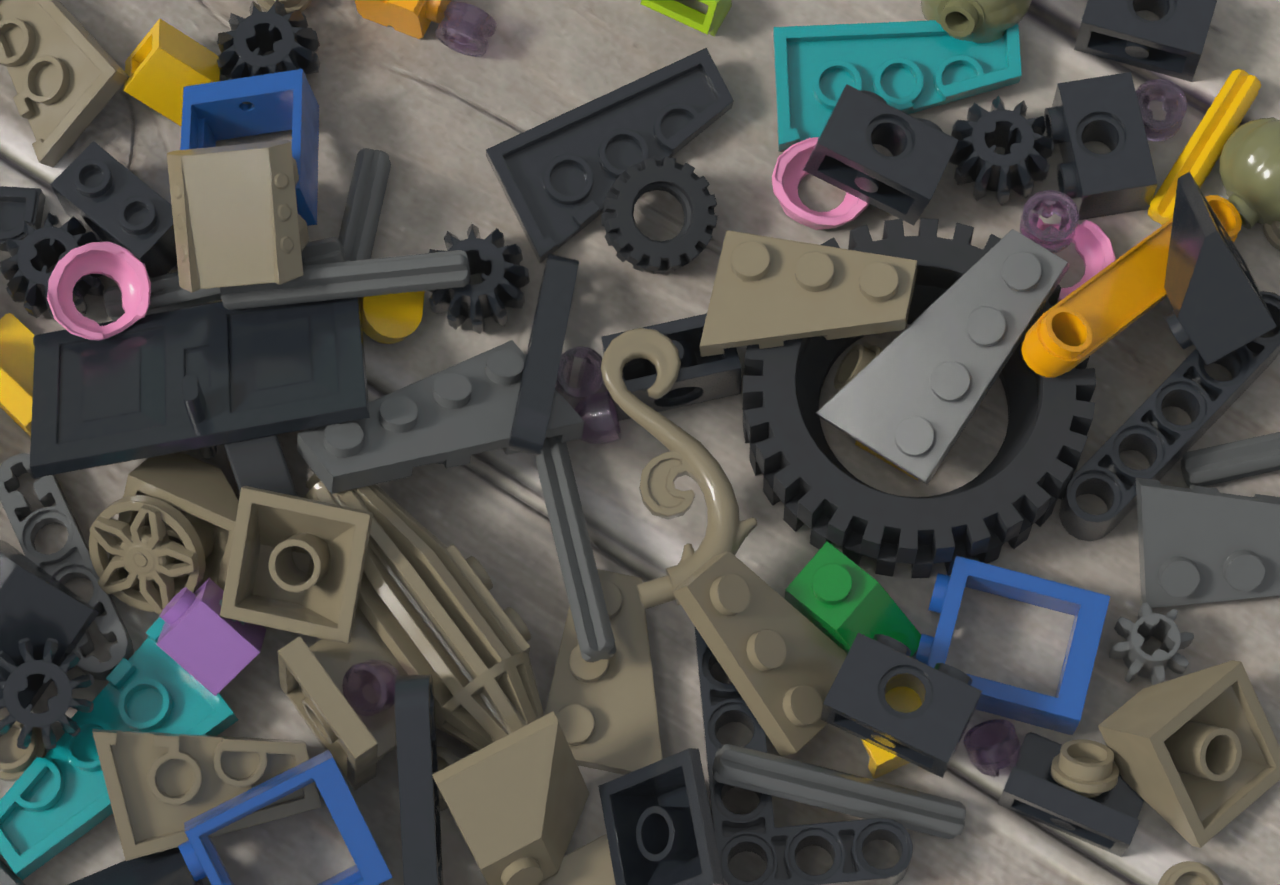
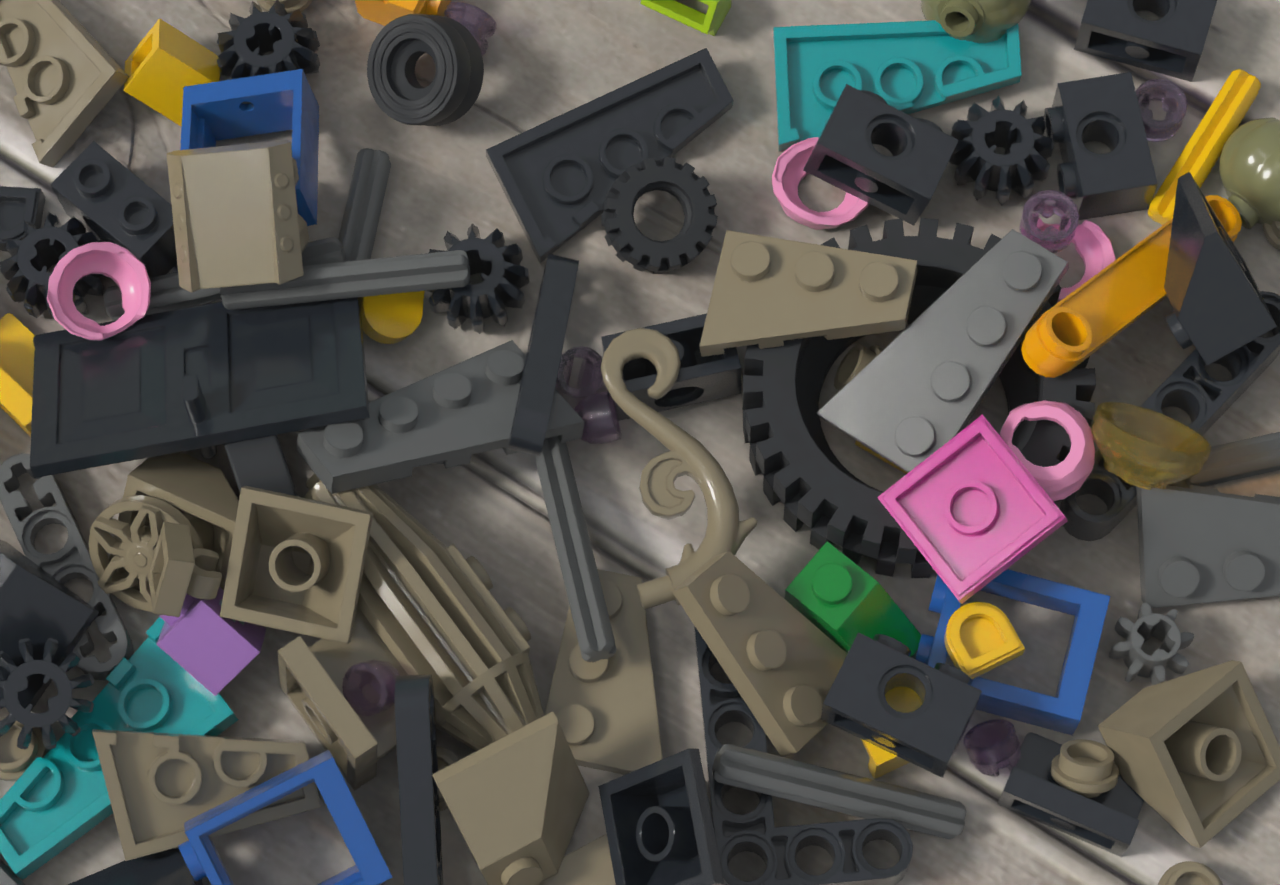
(180, 570): none -> dark tan tile
(393, 65): none -> black tyre
(972, 509): none -> plate
(981, 639): none -> yellow tile
(1070, 474): none -> bright pink piece
(1147, 445): none -> clear yellow piece

